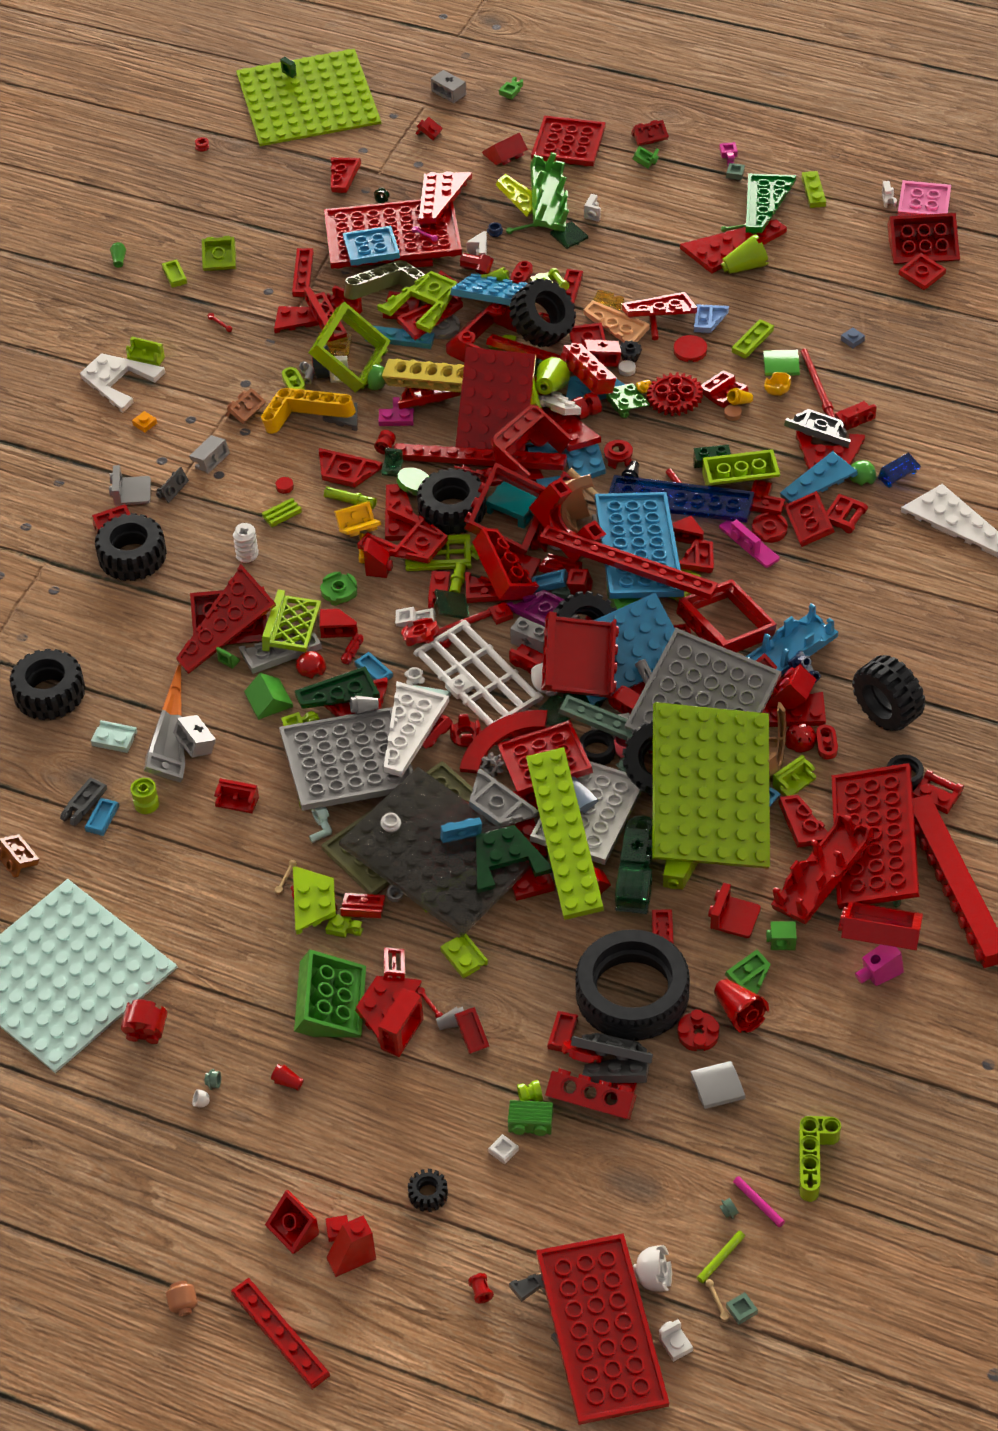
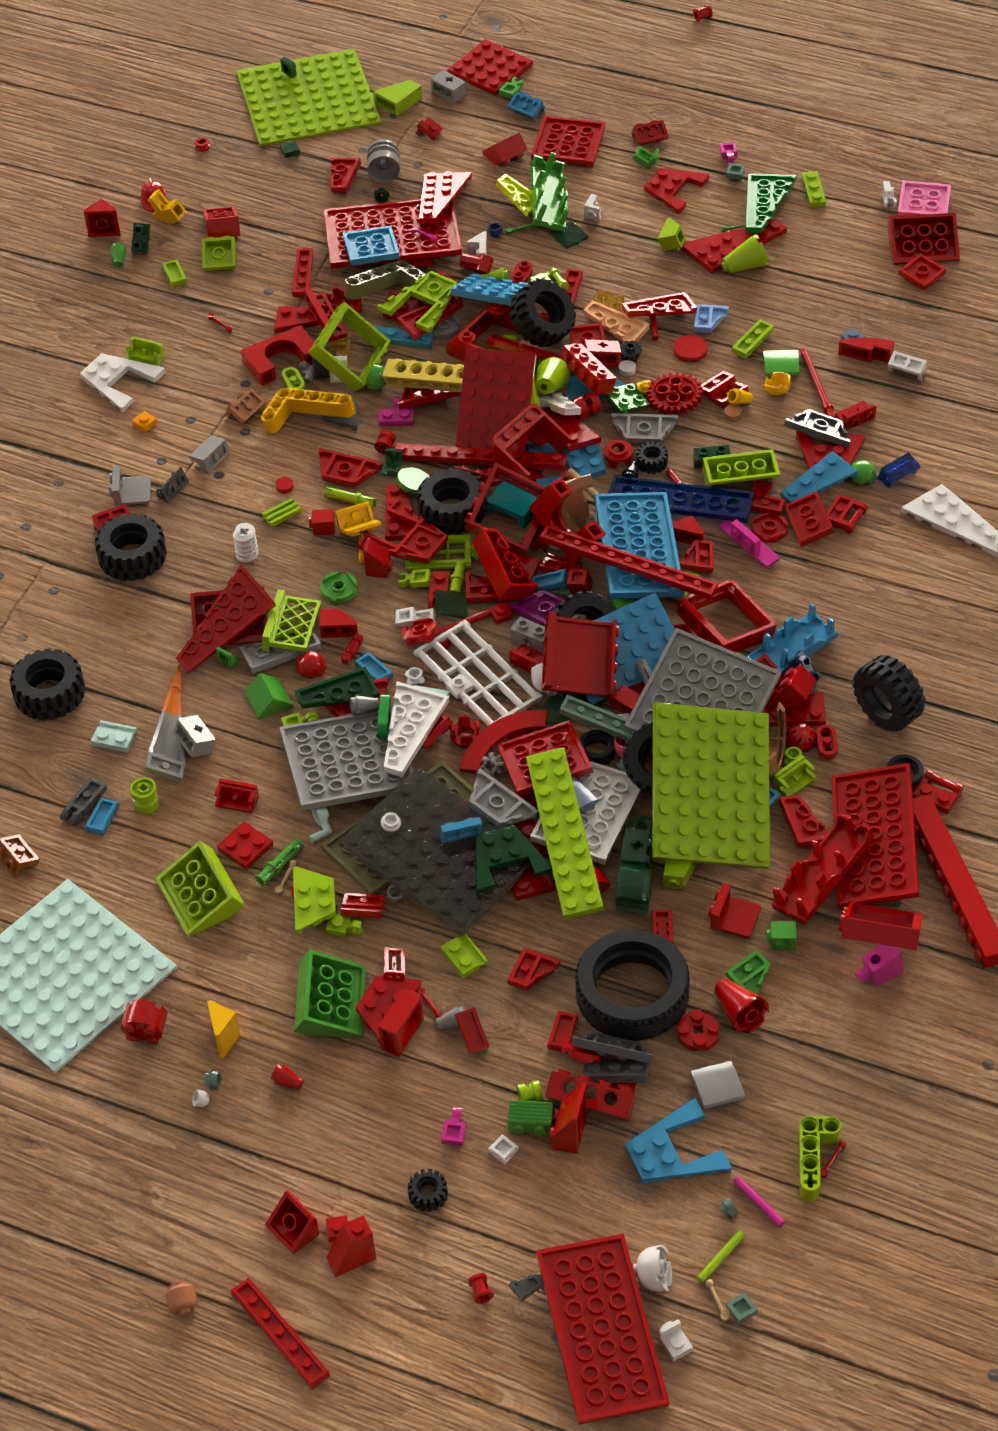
(101, 220): none -> red slope
(140, 238): none -> dark green hips
(147, 190): none -> red piece
(164, 210): none -> yellow brick
(199, 890): none -> lime slope
(221, 222): none -> red slope
(224, 1026): none -> yellow slope
(245, 845): none -> red plate
(290, 149): none -> dark green tile
(292, 341): none -> red arch
(294, 847): none -> bright green pin
(322, 522): none -> red brick
(383, 161): none -> light grey wheel
(384, 716): none -> green beam
(398, 96): none -> lime slope
(416, 579): none -> lime plate
(454, 1130): none -> dark pink plate
(490, 66): none -> red plate
(526, 105): none -> dark azure bracket
(531, 969): none -> red wing
(570, 1121): none -> red slope
(644, 427): none -> light grey wing
(652, 450): none -> black tyre
(656, 1156): none -> dark azure wing
(668, 182): none -> red wing
(671, 235): none -> lime slope
(702, 13): none -> red bush
(791, 754): none -> lime plate
(824, 1171): none -> red hinge
(866, 349): none -> red slope
(907, 364): none -> white hinge

